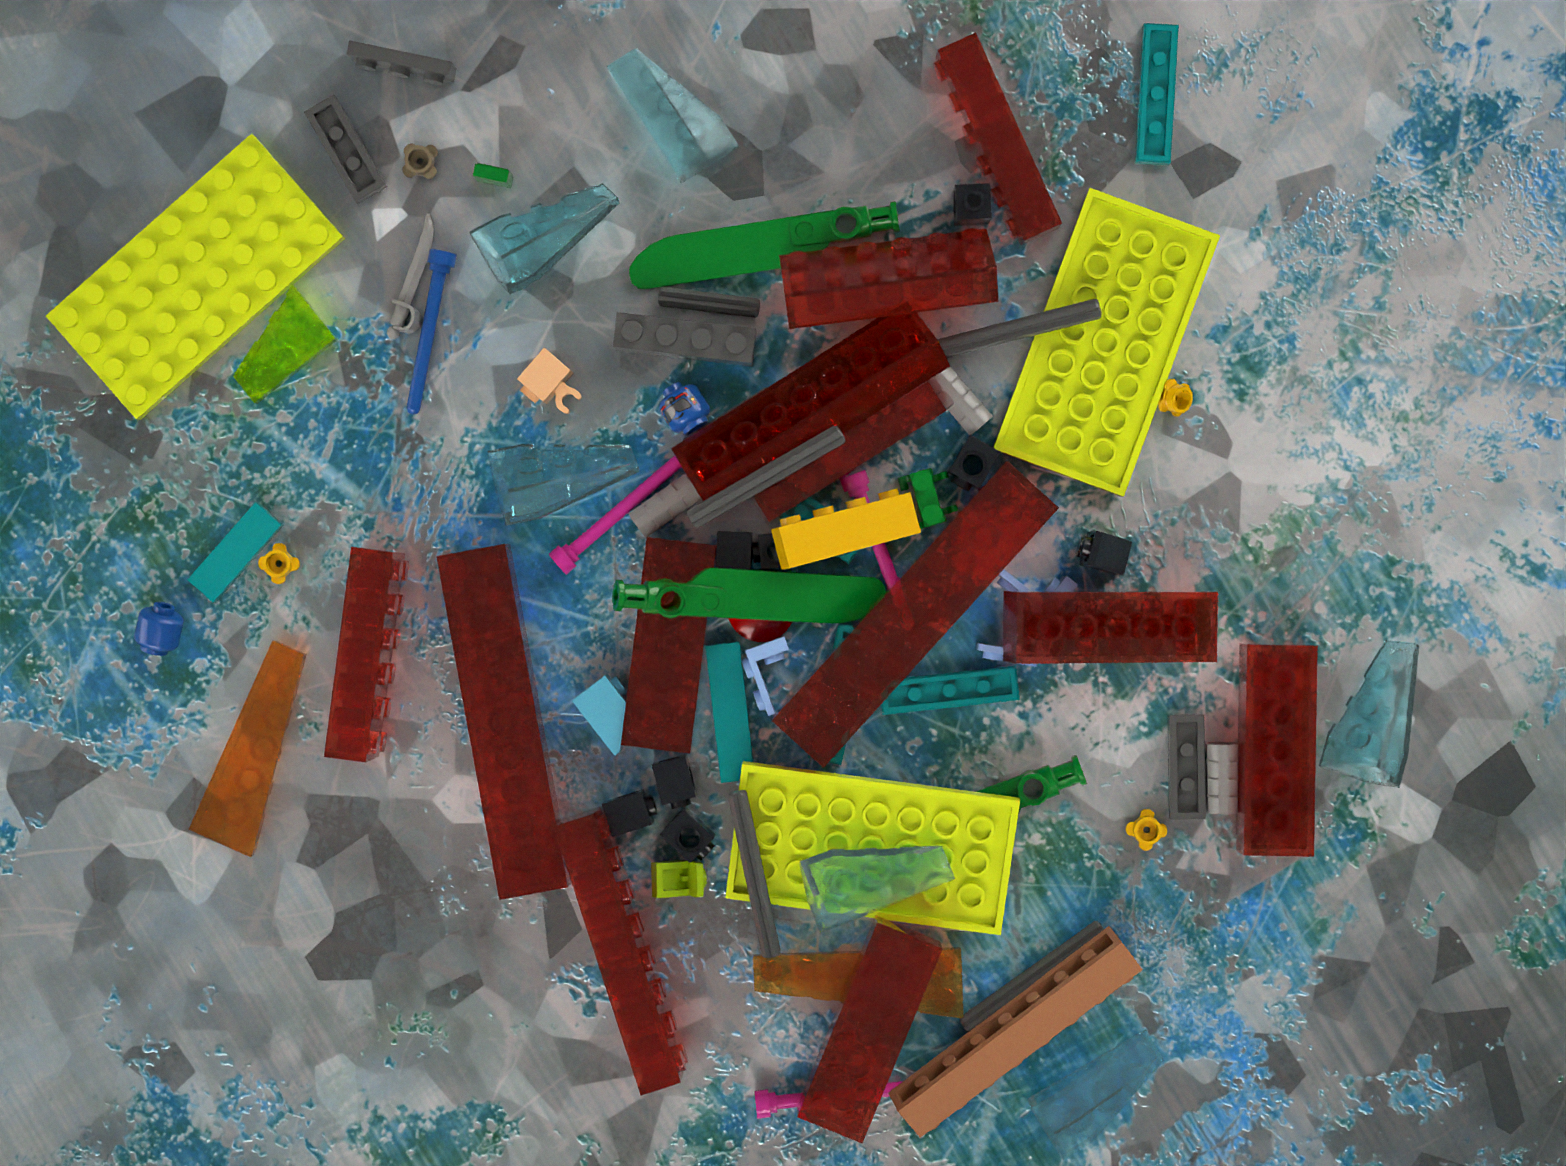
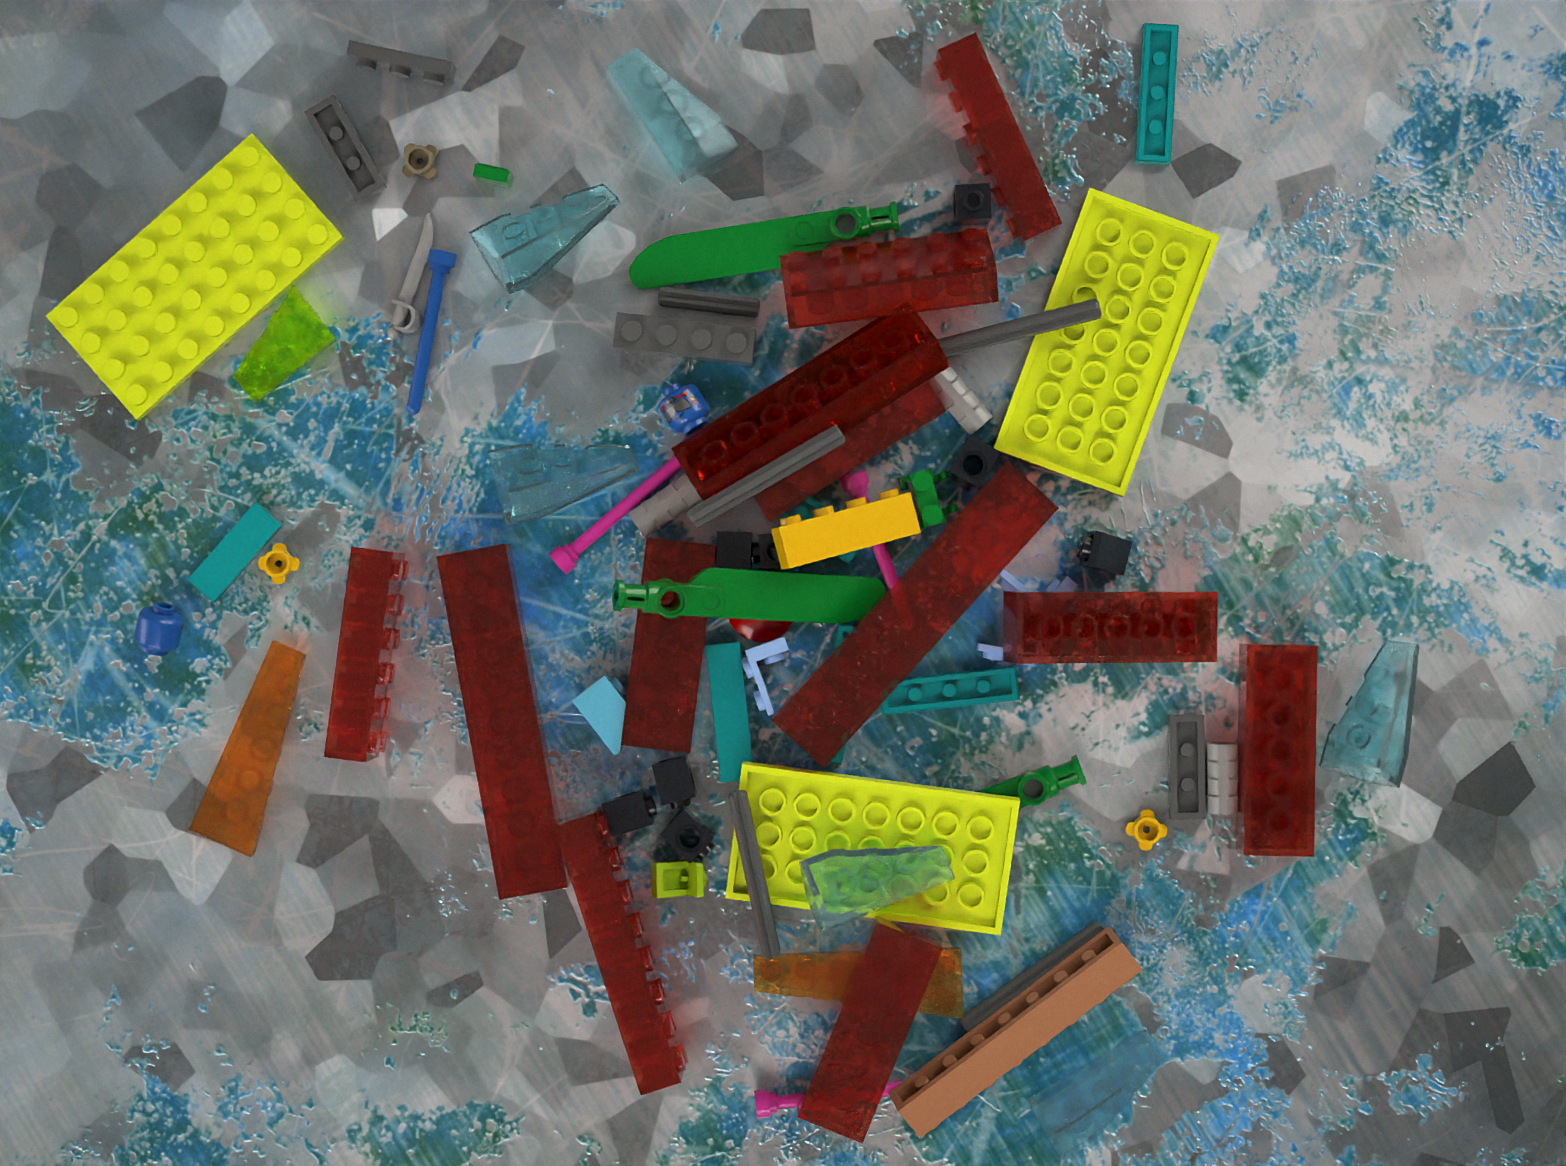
(547, 378): light nougat brick -> none
(1175, 398): yellow plate -> none

